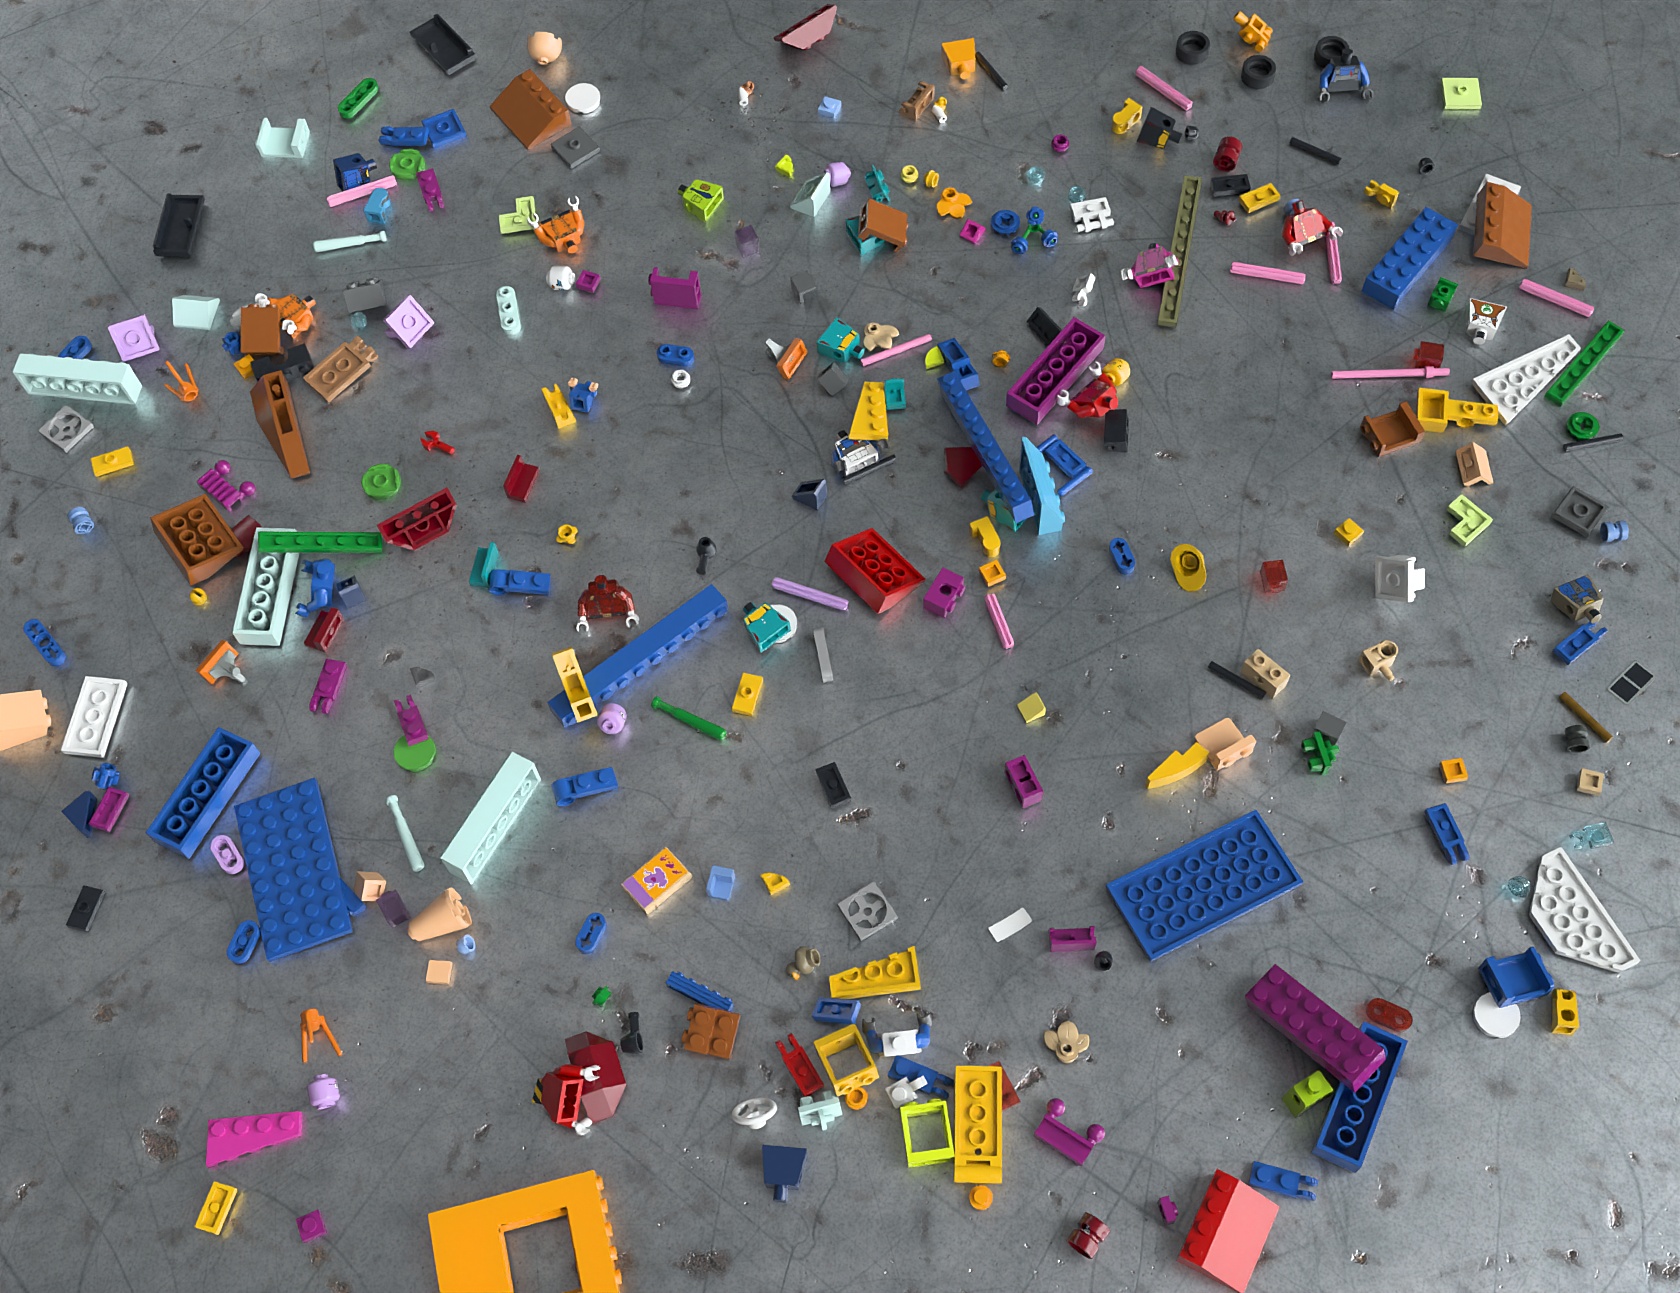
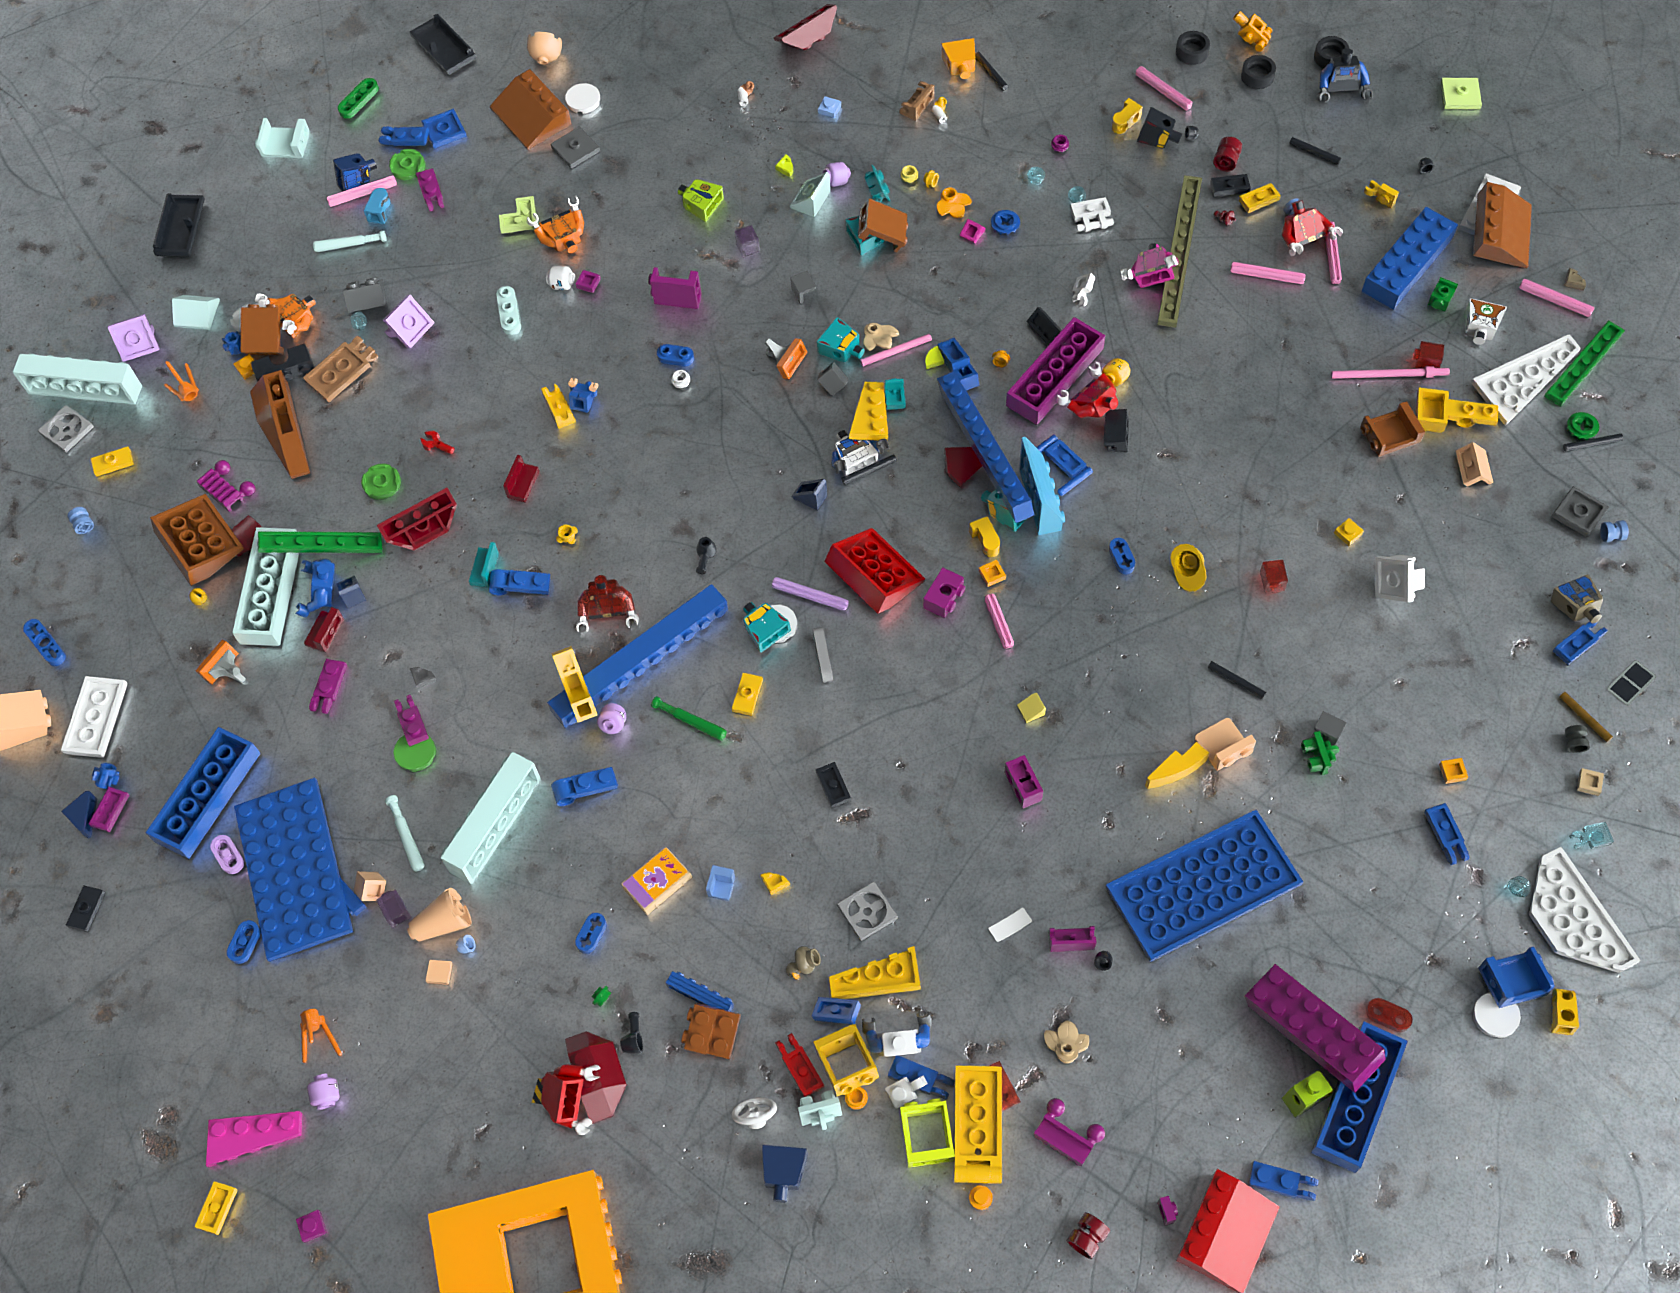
(77, 348): blue plate -> none
(1034, 217): blue plant -> none
(1265, 673): tan brick -> none
(1374, 660): tan piece -> none
(1472, 520): yellowish green plate -> none

